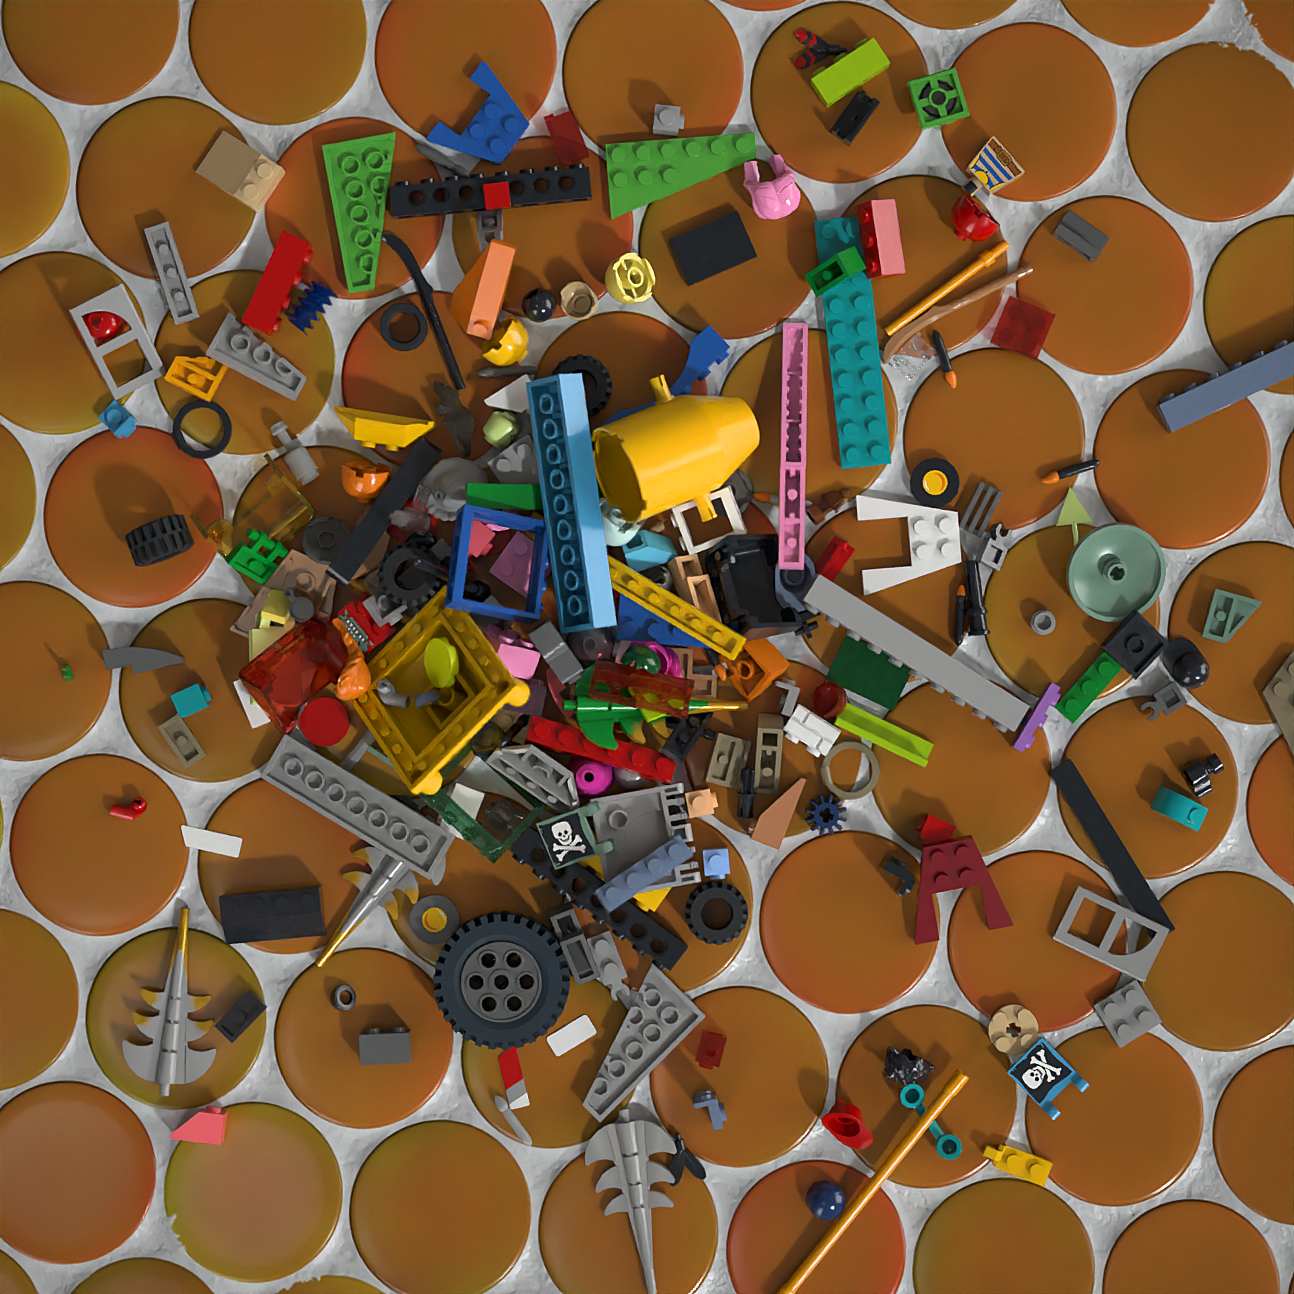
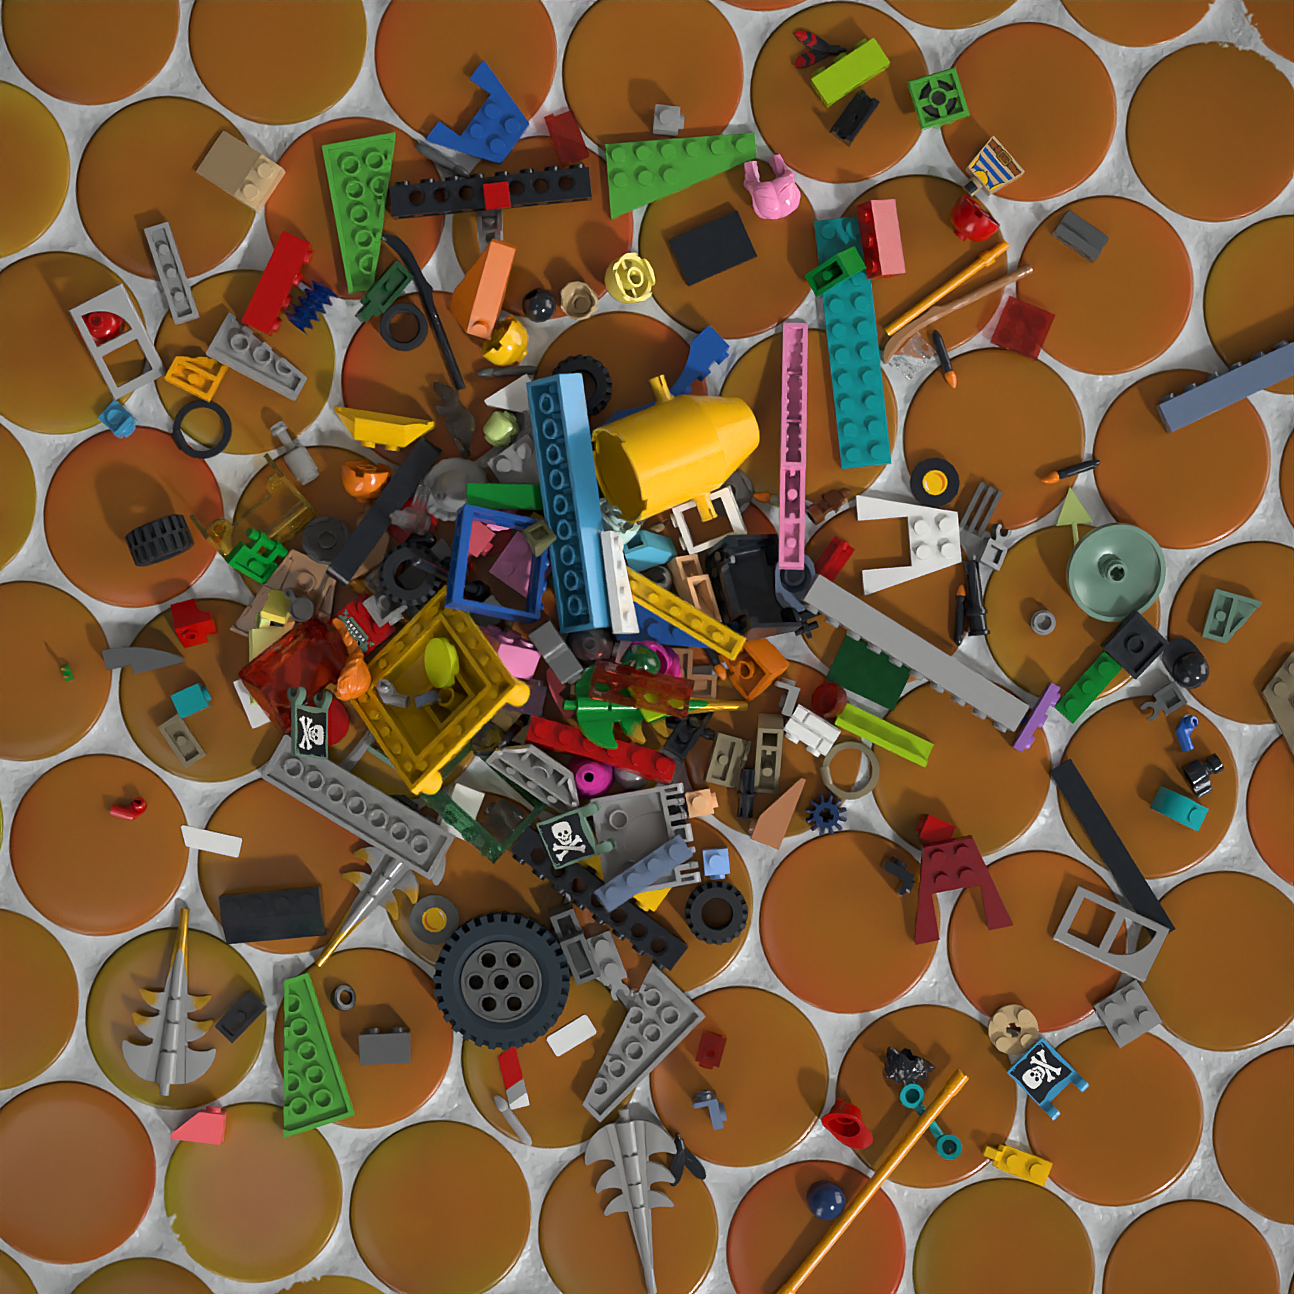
(192, 623): none -> red brick
(309, 724): none -> flag
(312, 1075): none -> bright green wing
(384, 291): none -> dark green hinge
(539, 537): none -> olive slope
(619, 591): none -> white wing
(1184, 730): none -> blue arm

